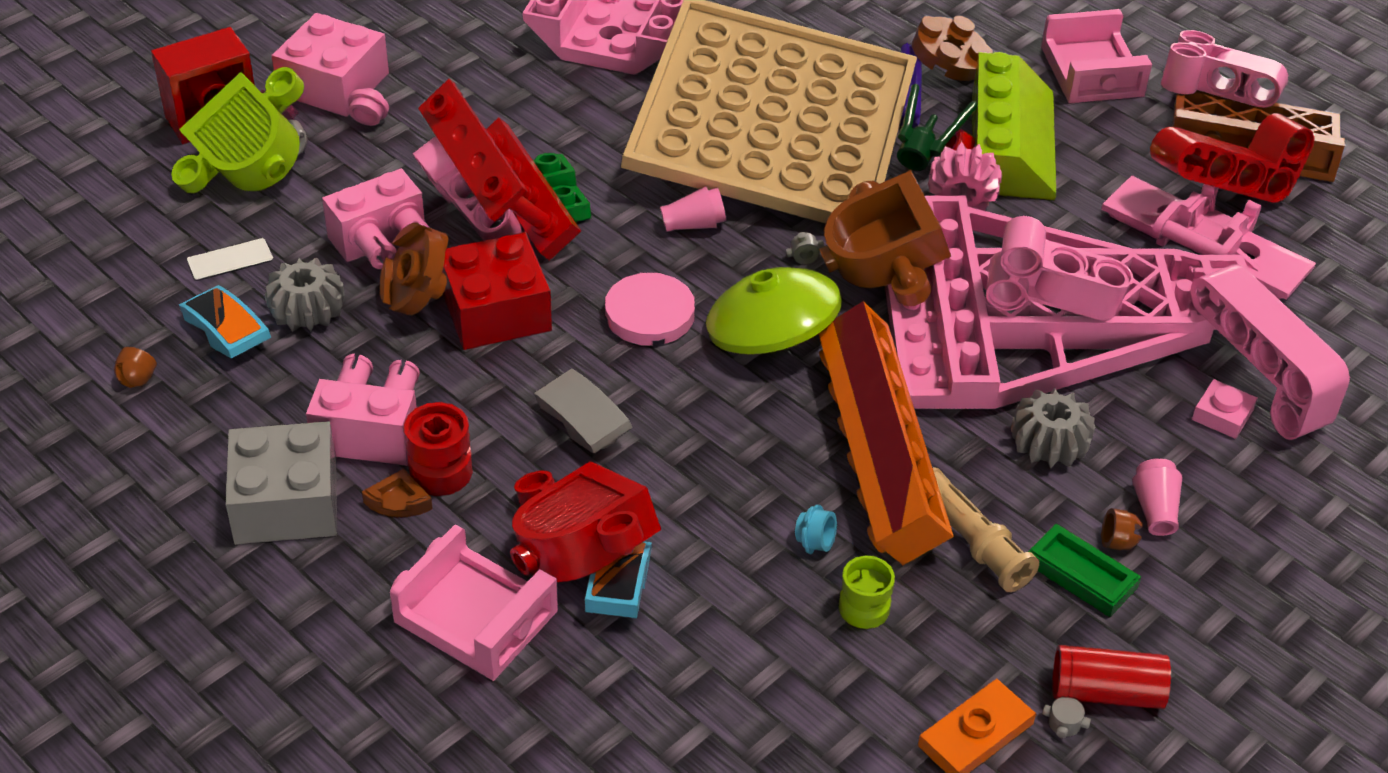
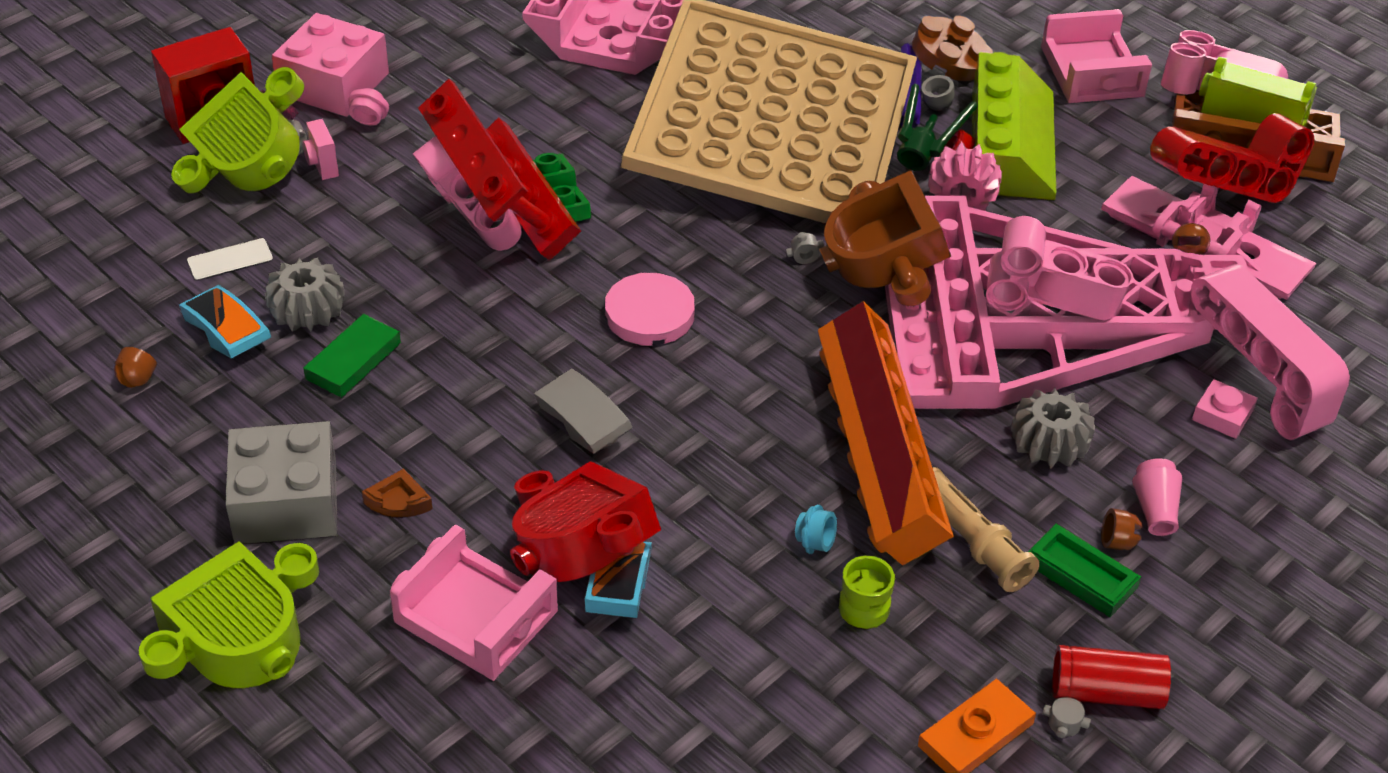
(231, 618): none -> lime piece
(320, 149): none -> bright pink plate
(352, 355): none -> green tile
(364, 417): bright pink brick -> none
(371, 214): bright pink brick -> none
(416, 269): dark orange plate -> none
(438, 448): red wheel -> none
(496, 291): red brick -> none
(695, 211): bright pink cone -> none
(773, 310): lime dish -> none
(944, 88): none -> light grey hinge
(1193, 230): none -> dark orange hinge
(1254, 95): none -> lime brick

